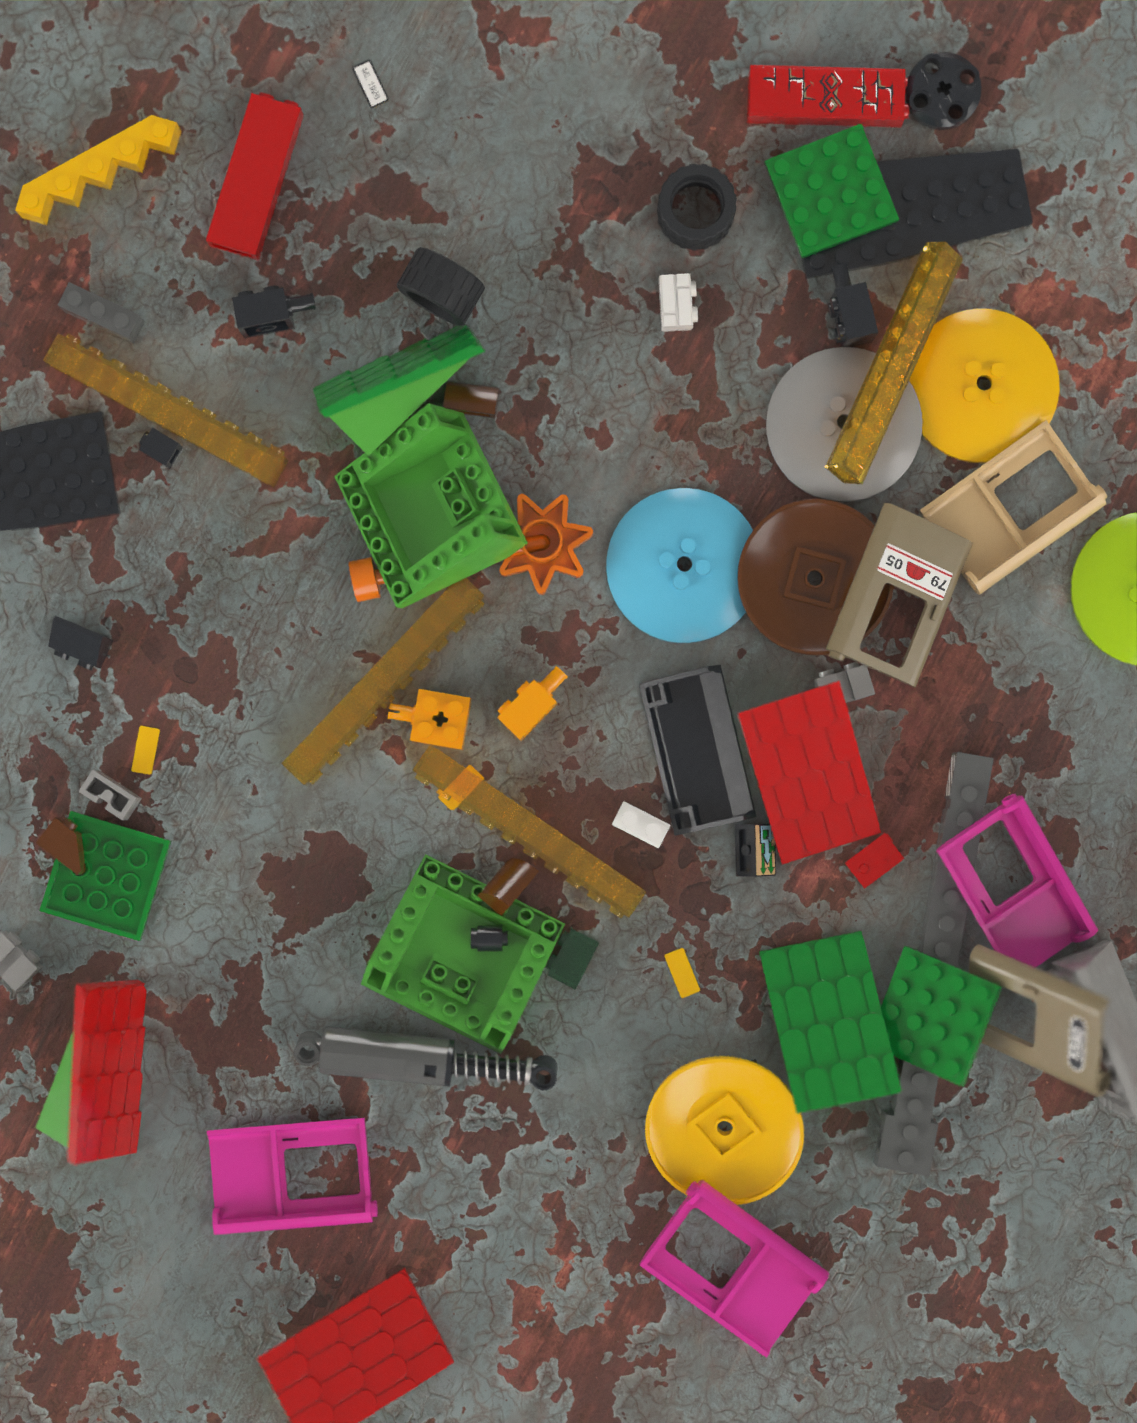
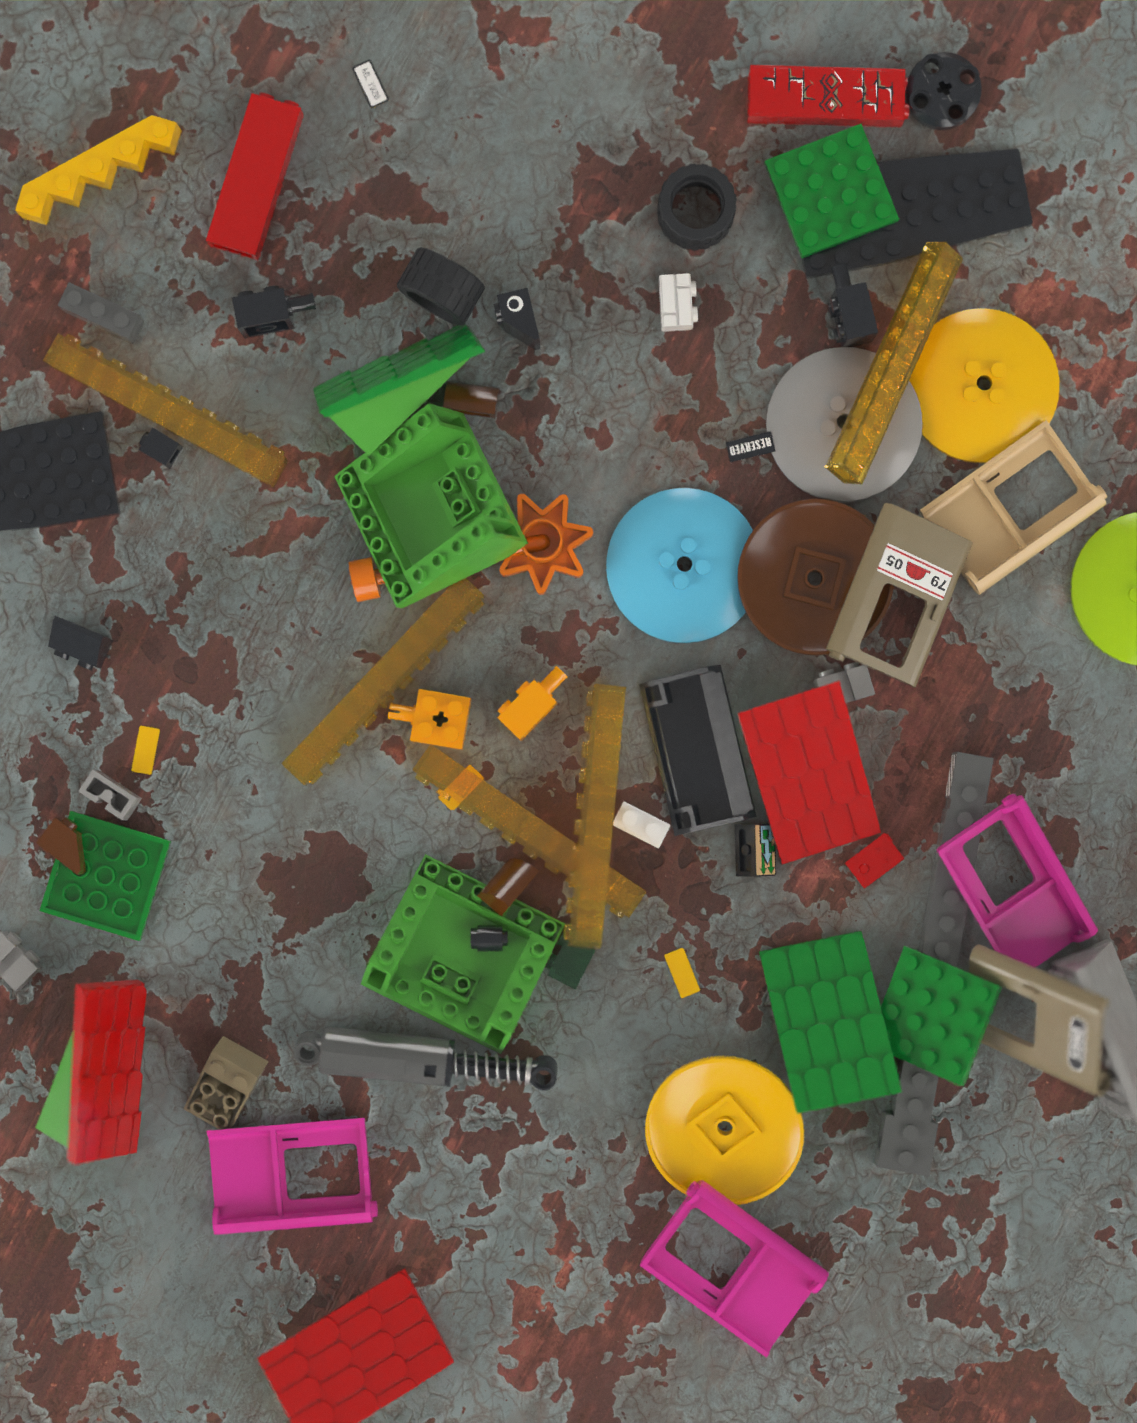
(225, 1084): none -> dark tan slope
(517, 316): none -> black slope
(596, 817): none -> clear yellow brick
(750, 446): none -> black sticker

